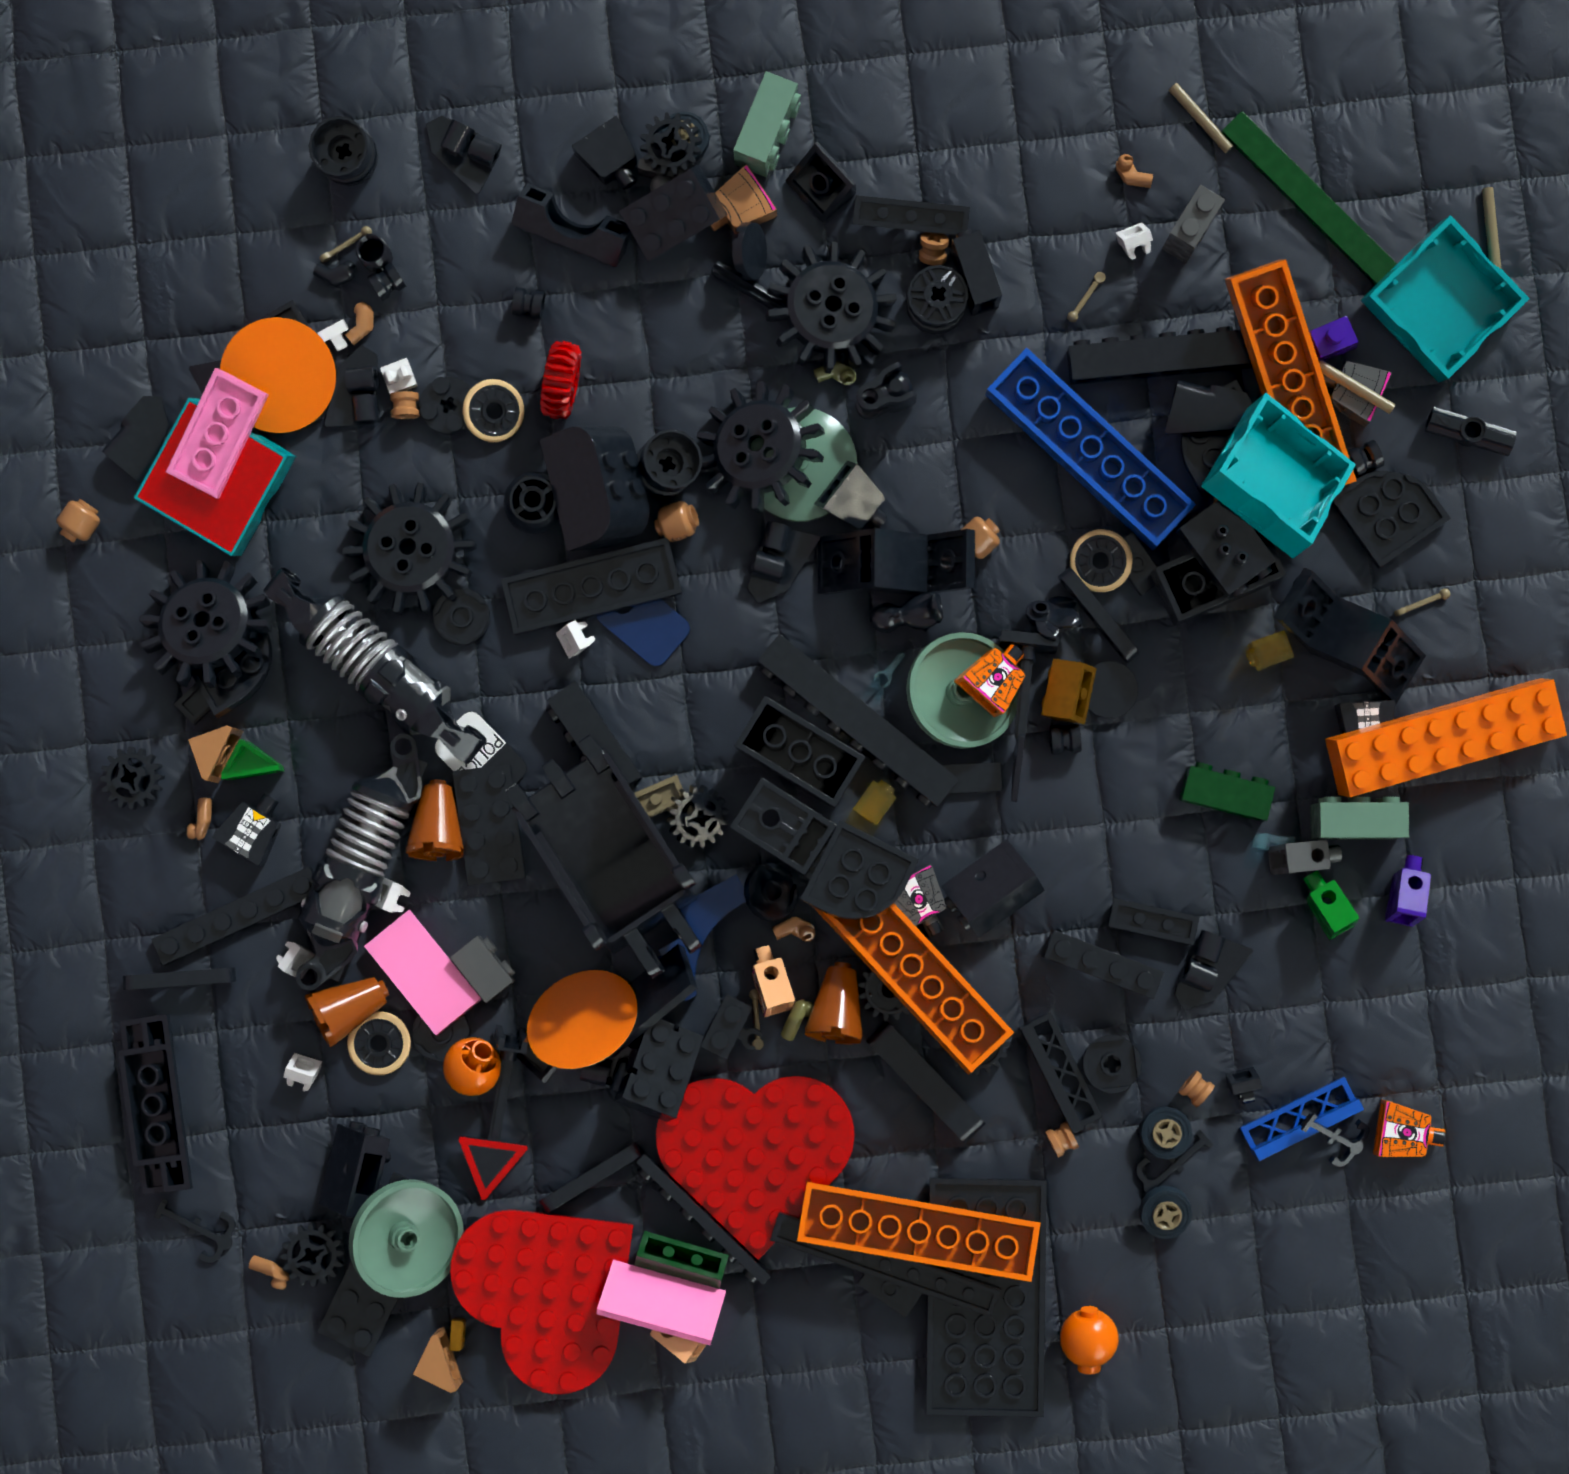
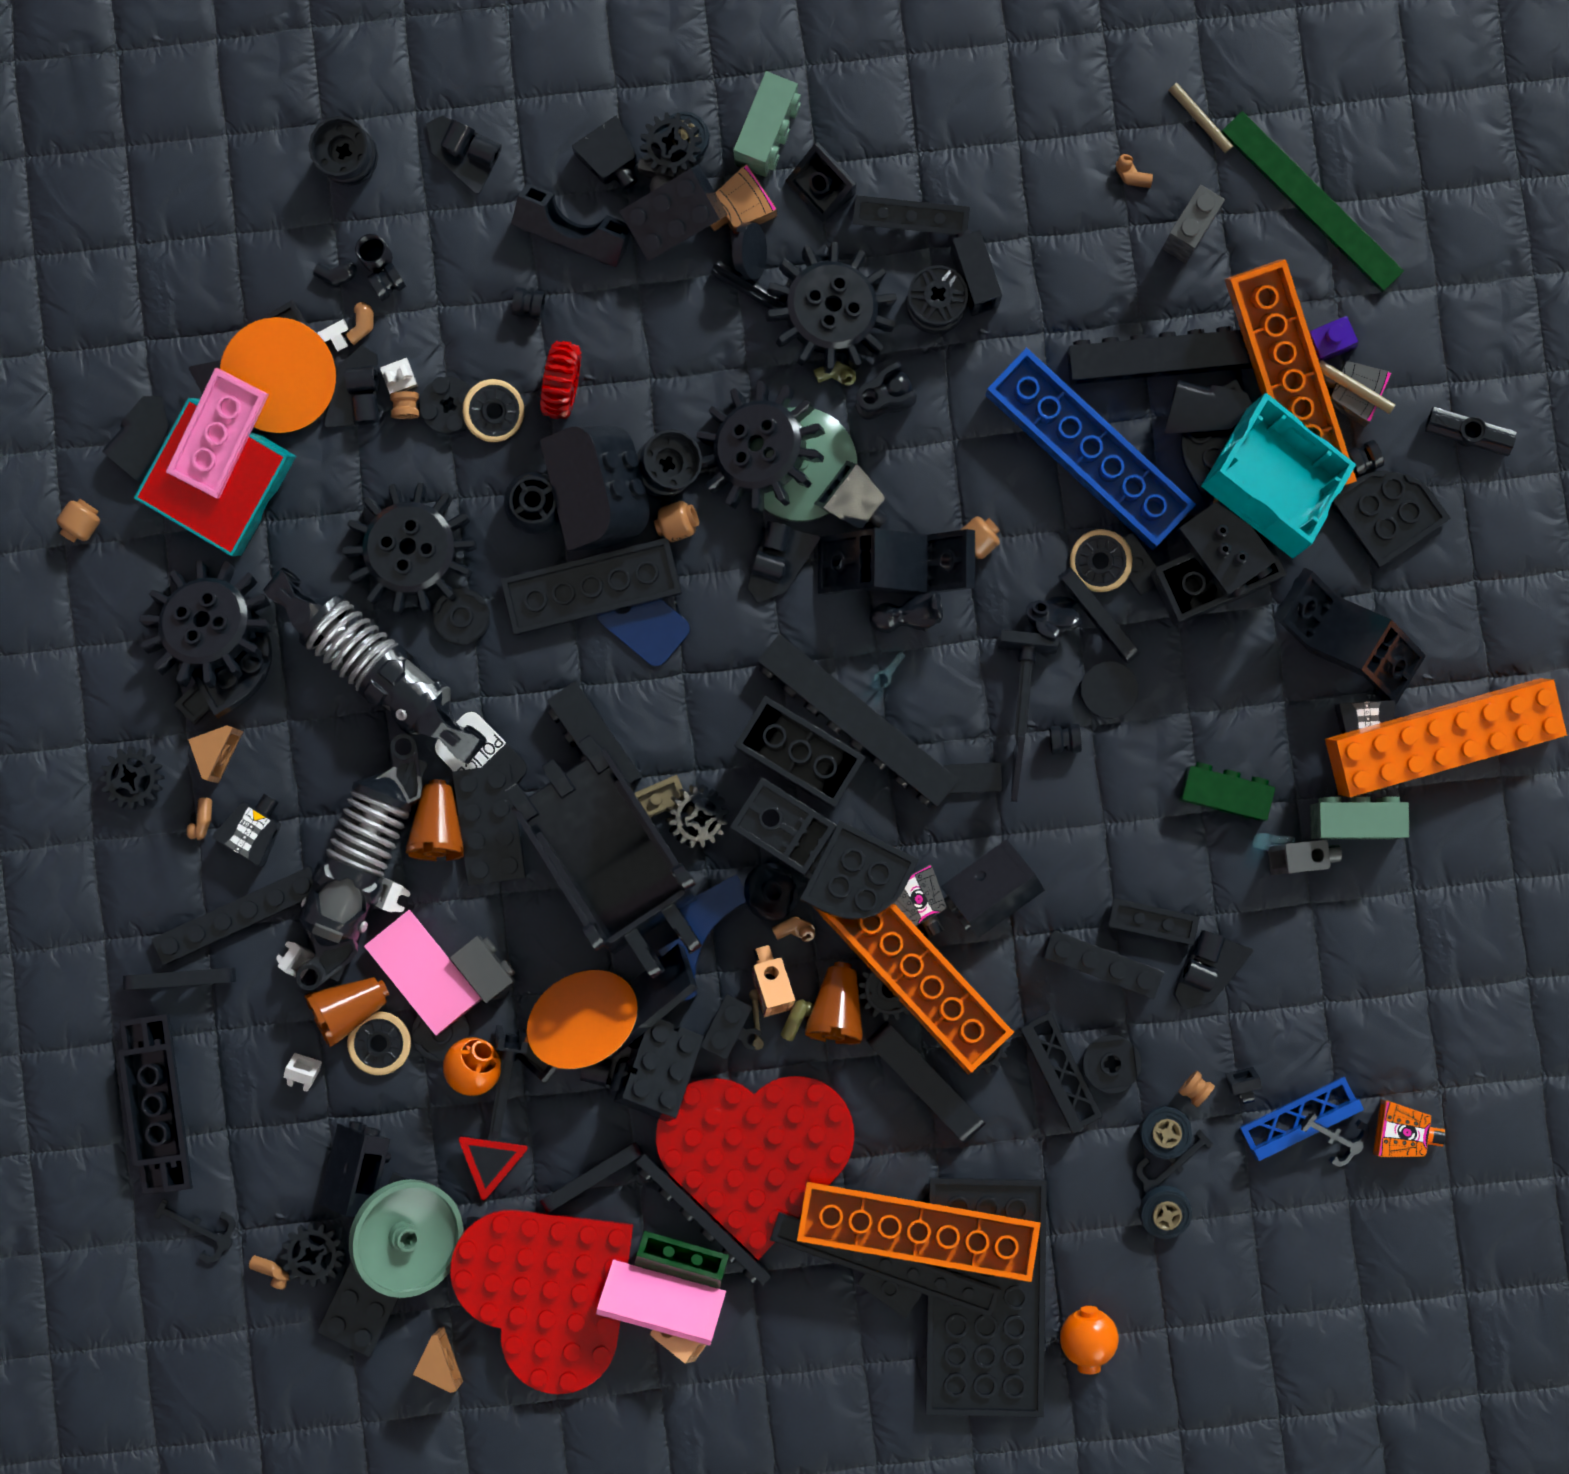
(249, 761): green slope -> none
(328, 255): dark tan hinge -> none
(457, 1334): pearl gold tile -> none
(573, 639): white tile -> none
(875, 802): clear yellow brick -> none
(933, 248): medium nougat wheel -> none
(943, 706): sand green dish -> none
(993, 679): orange torso -> none
(1062, 1139): medium nougat wheel -> none
(1068, 691): pearl gold brick -> none
(1099, 278): dark tan hinge -> none
(1134, 237): white tile -> none
(1269, 651): clear yellow brick -> none
(1333, 917): green torso -> none
(1408, 903): dark purple torso -> none
(1444, 299): teal tile -> none
(1444, 594): dark tan hinge -> none
(1491, 226): dark tan bar -> none

